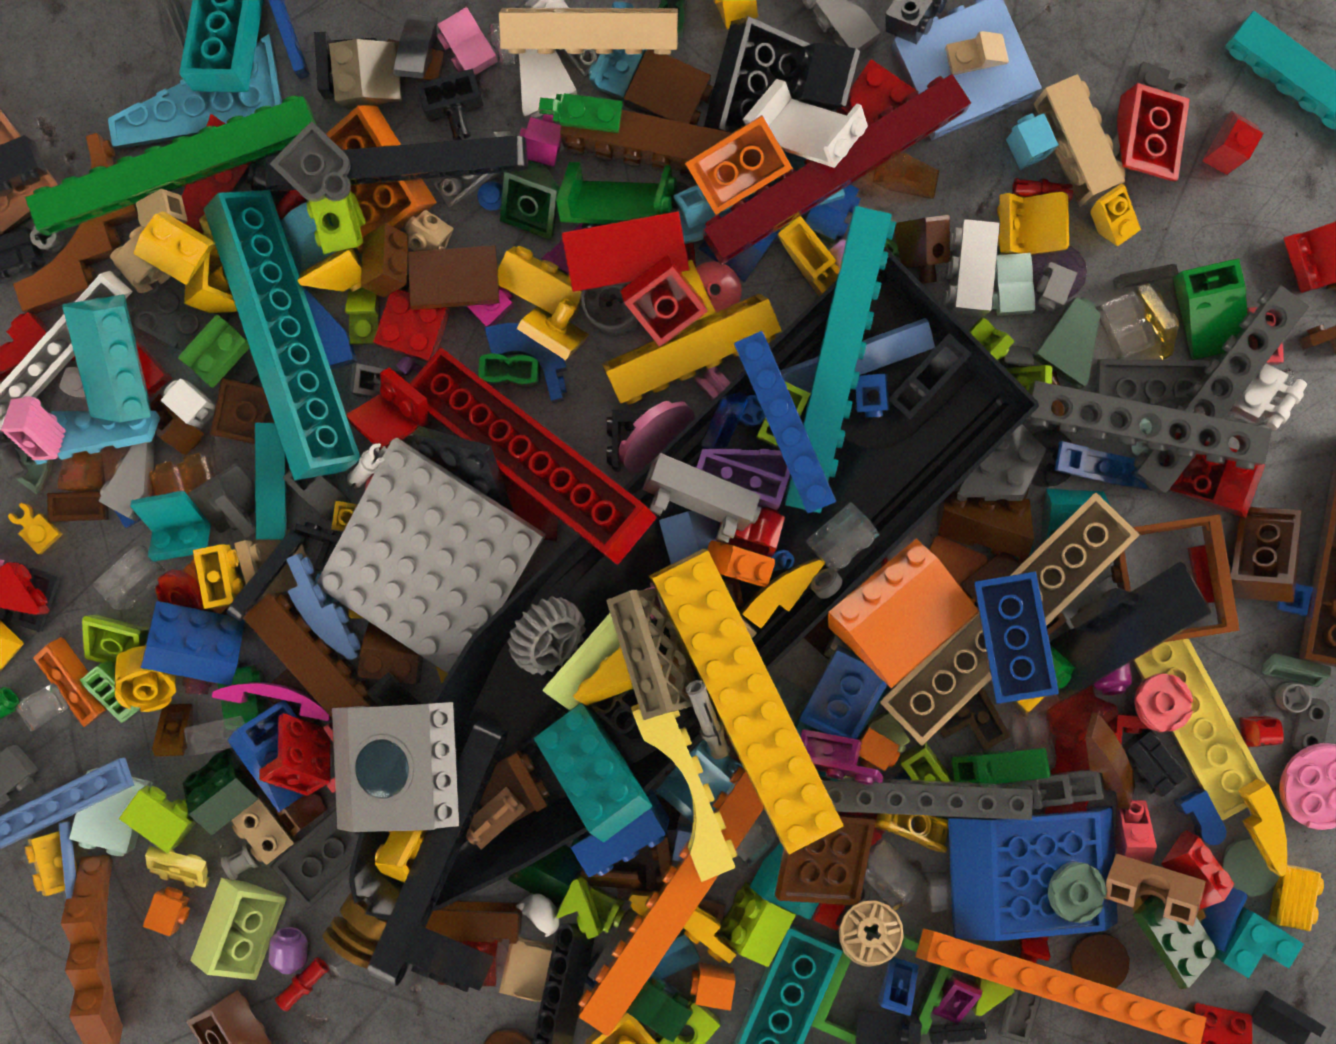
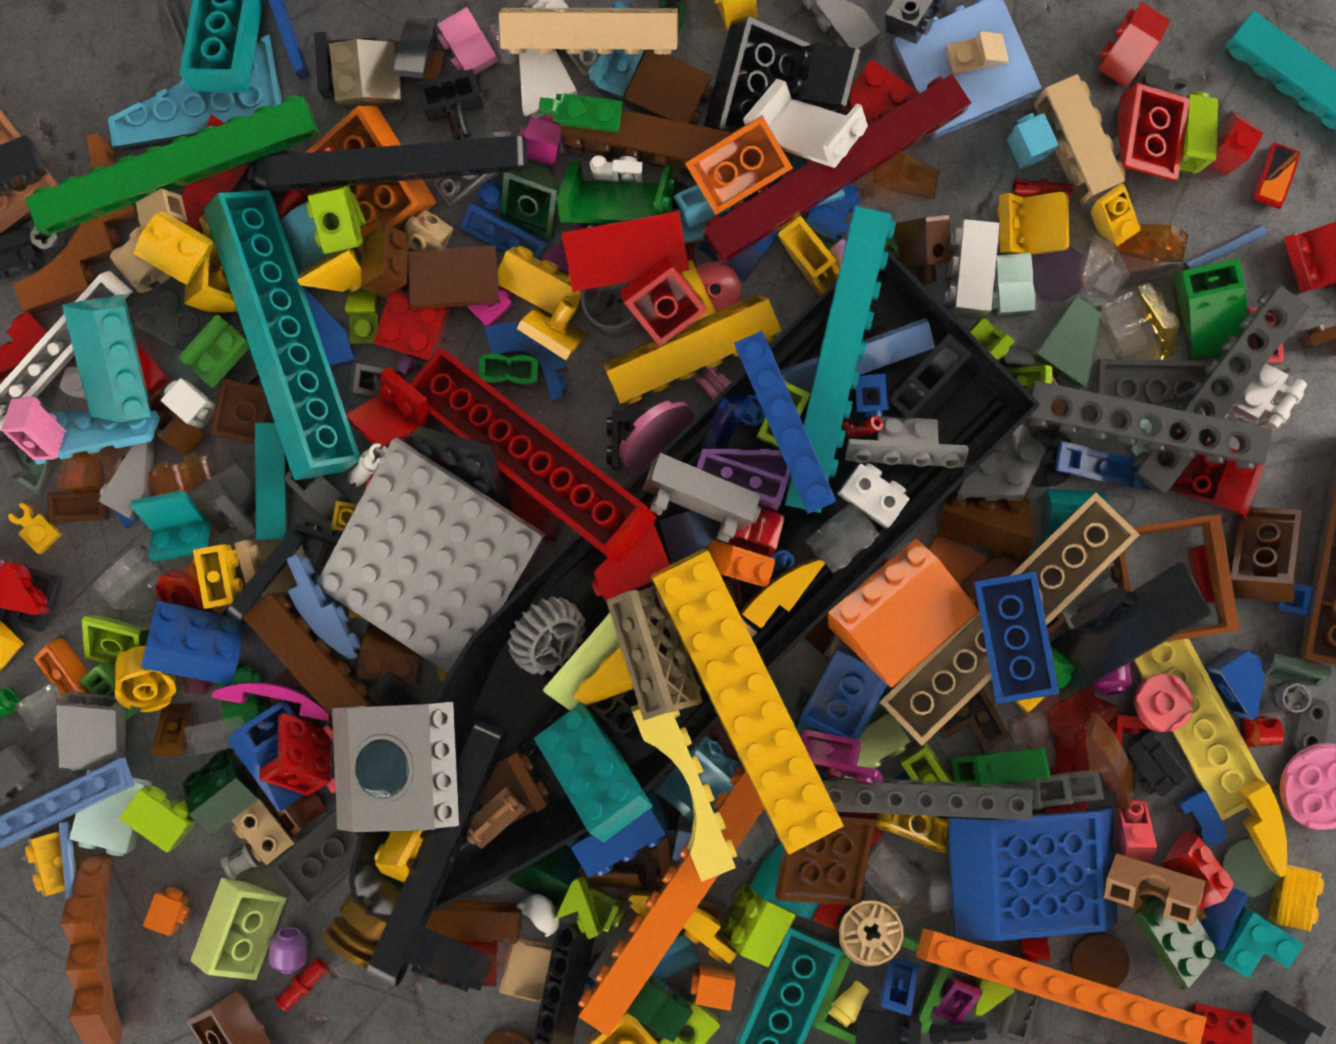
(90, 731): none -> brick
(171, 865): light yellow plate -> none
(315, 166): dark grey plate -> none
(498, 231): none -> blue tile
(622, 170): none -> white plate
(634, 569): none -> red slope
(711, 729): light grey pin -> none
(826, 583): dark grey tile -> none
(848, 1005): none -> light yellow cone
(863, 429): none -> red arm
(874, 495): none -> white brick
(877, 750): orange brick -> none
(907, 442): none -> light grey bracket
(1055, 286): light grey brick -> none
(1077, 892): sand green tile -> none
(1102, 268): none -> clear slope
(1138, 37): none -> red brick
(1156, 243): none -> clear orange slope
(1200, 133): none -> lime slope
(1226, 247): none -> medium blue bar
(1238, 680): none -> blue slope
(1277, 175): none -> slope

